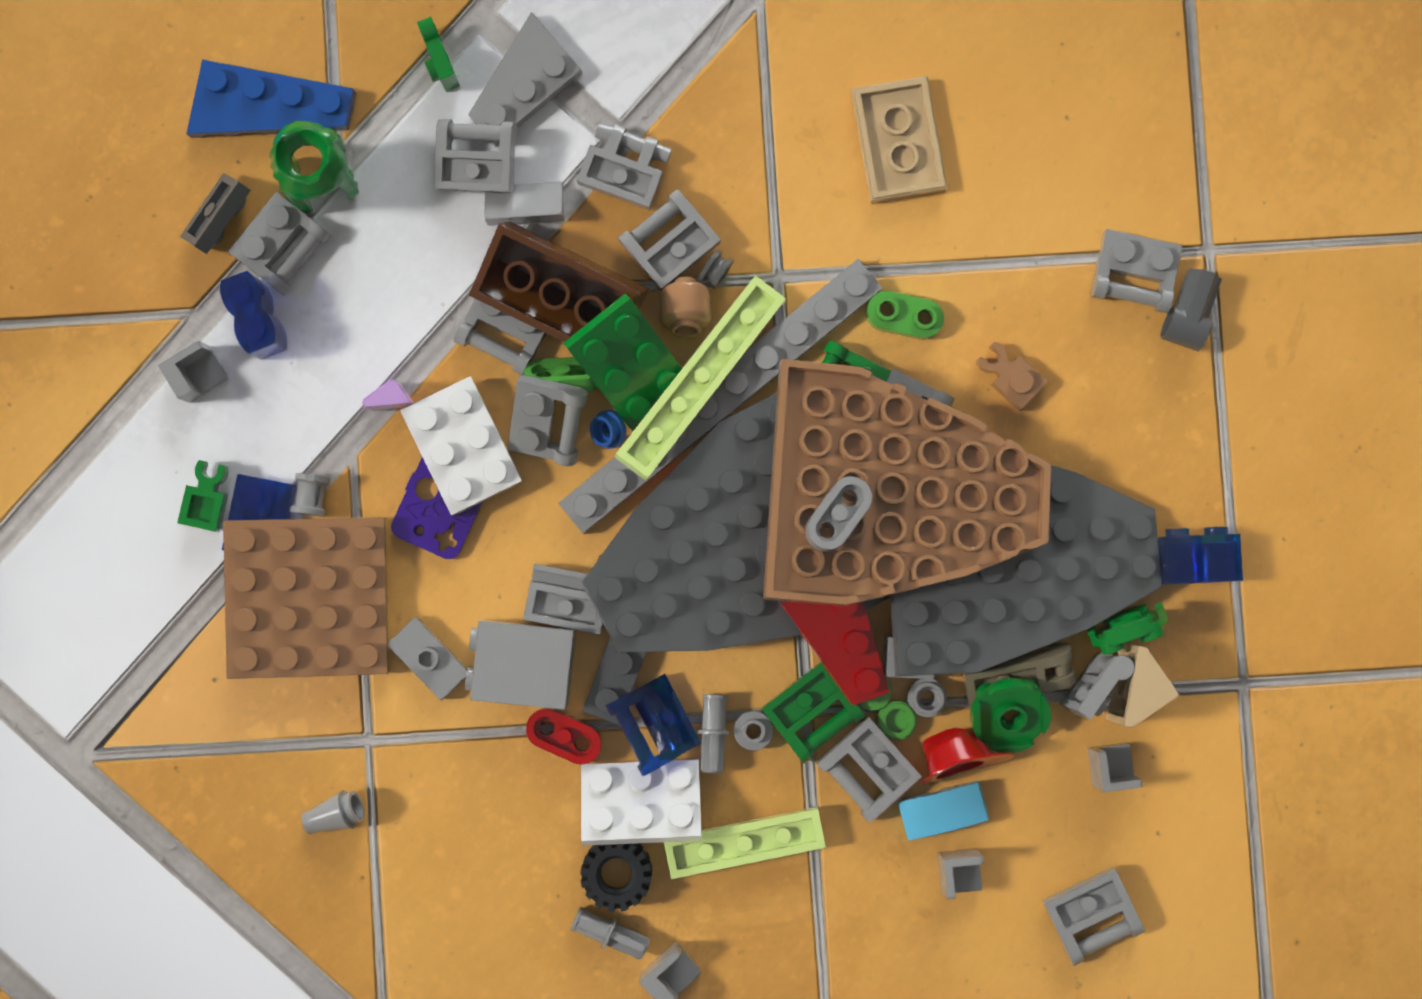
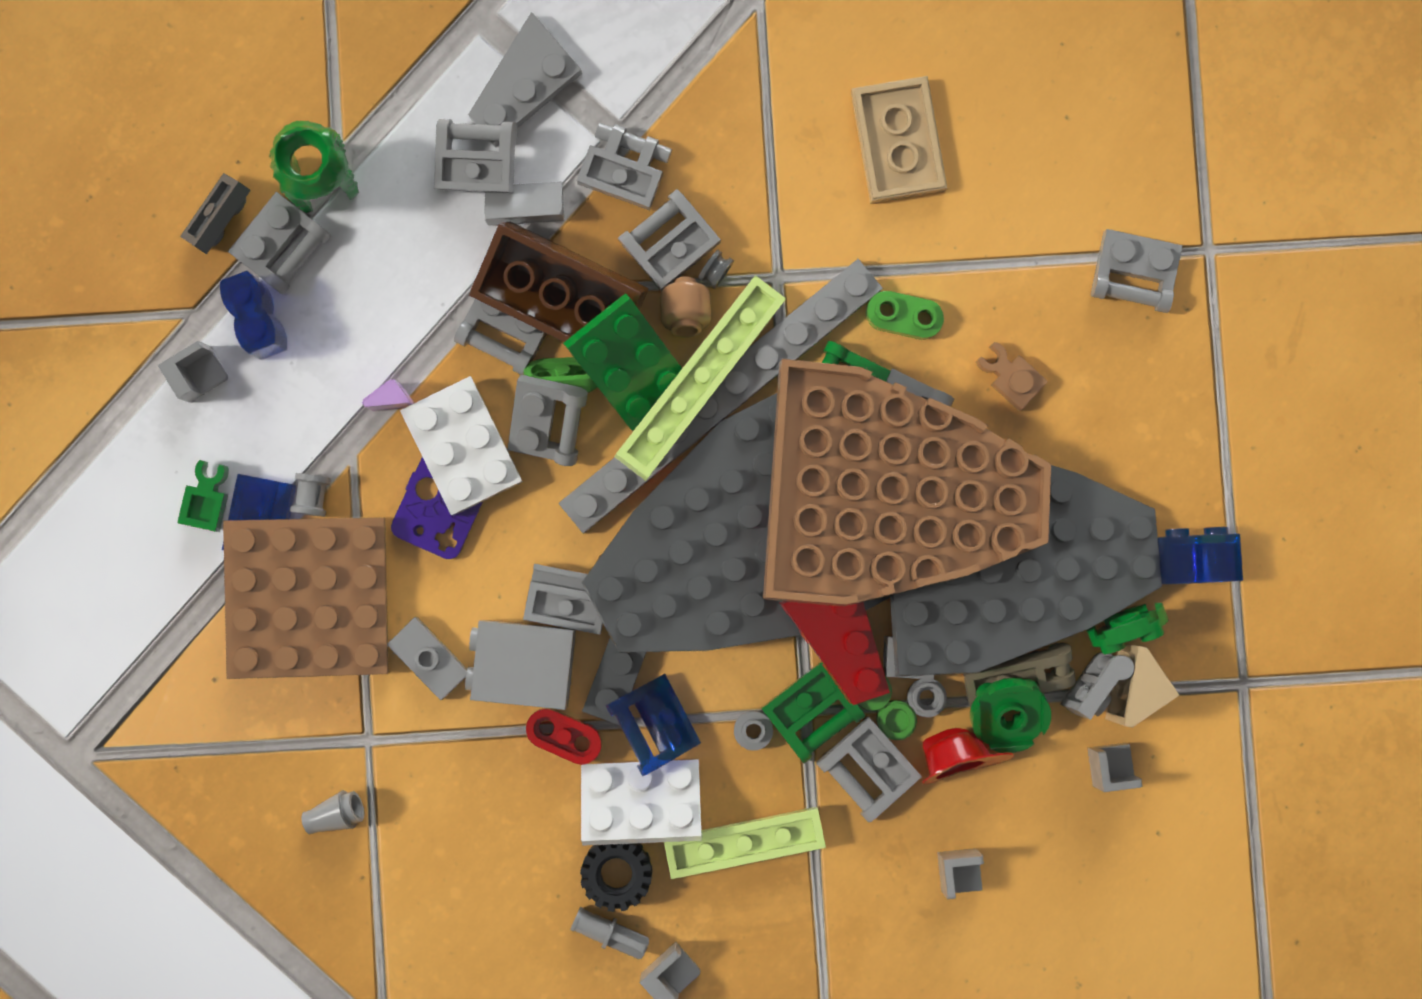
(256, 101): blue wing -> none
(439, 63): green plate -> none
(608, 429): blue plate -> none
(713, 733): light grey axle -> none
(837, 514): light grey plate -> none
(943, 810): medium azure slope -> none
(1087, 905): light grey plate -> none
(1189, 320): dark grey piece -> none

